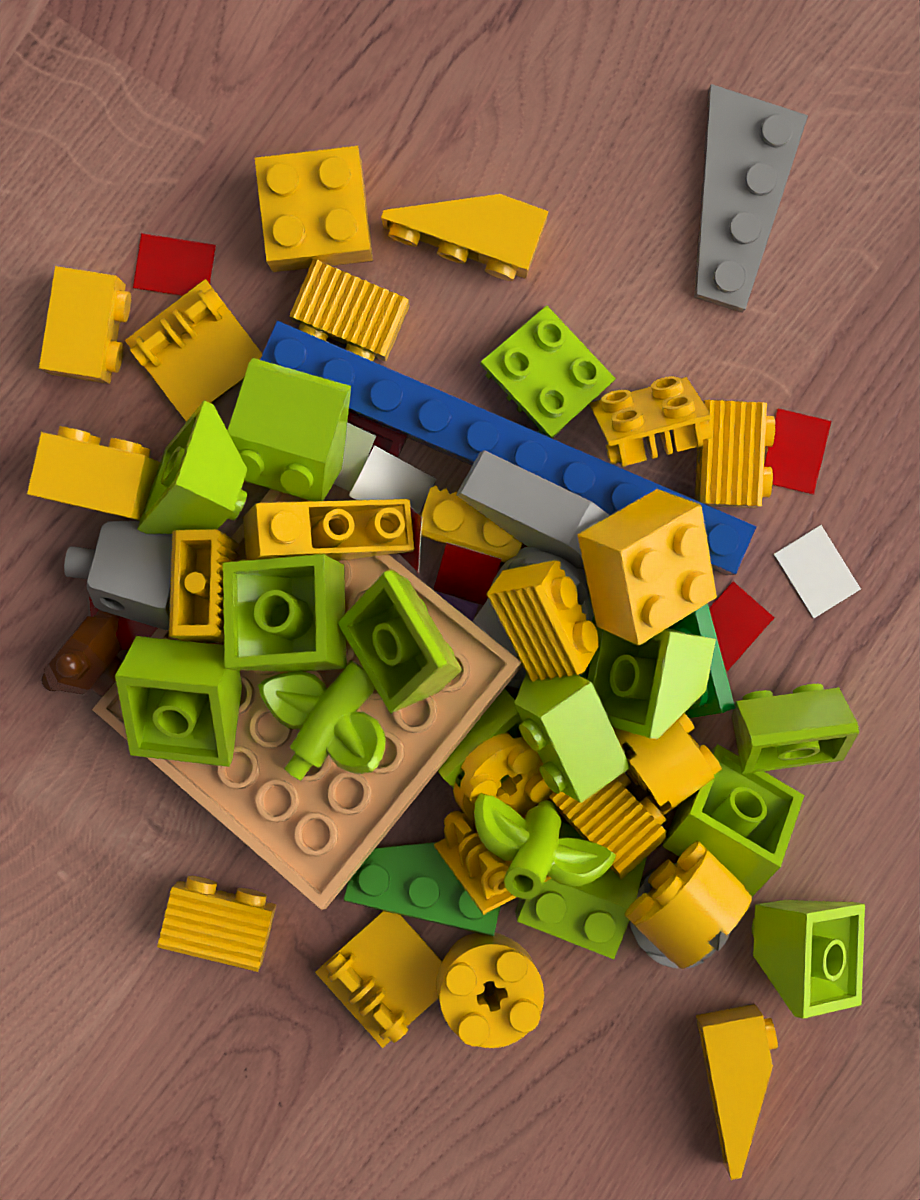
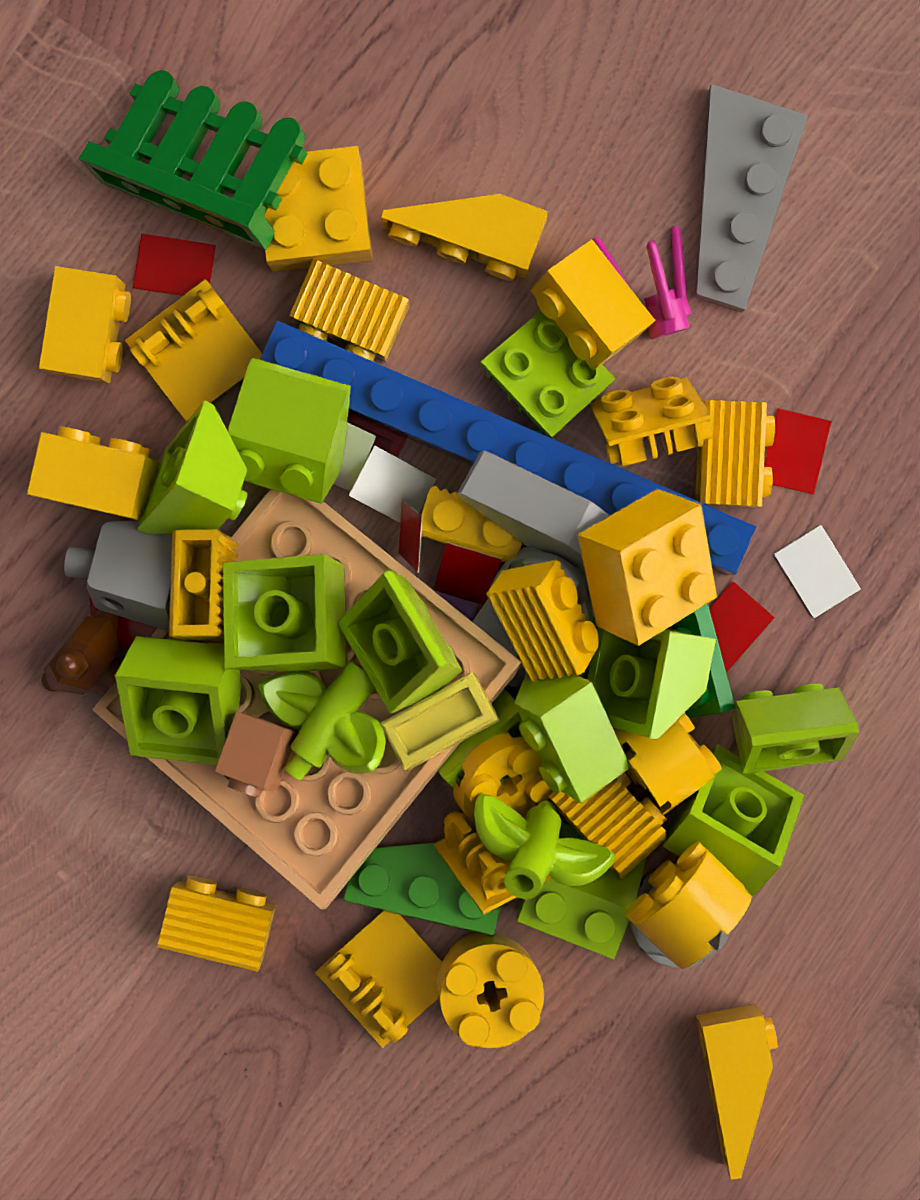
(203, 195): none -> green fence
(255, 754): none -> nougat brick
(330, 528): yellow slope -> none
(439, 721): none -> light yellow tile
(591, 305): none -> yellow brick
(666, 307): none -> dark pink plant
(811, 953): lime slope -> none

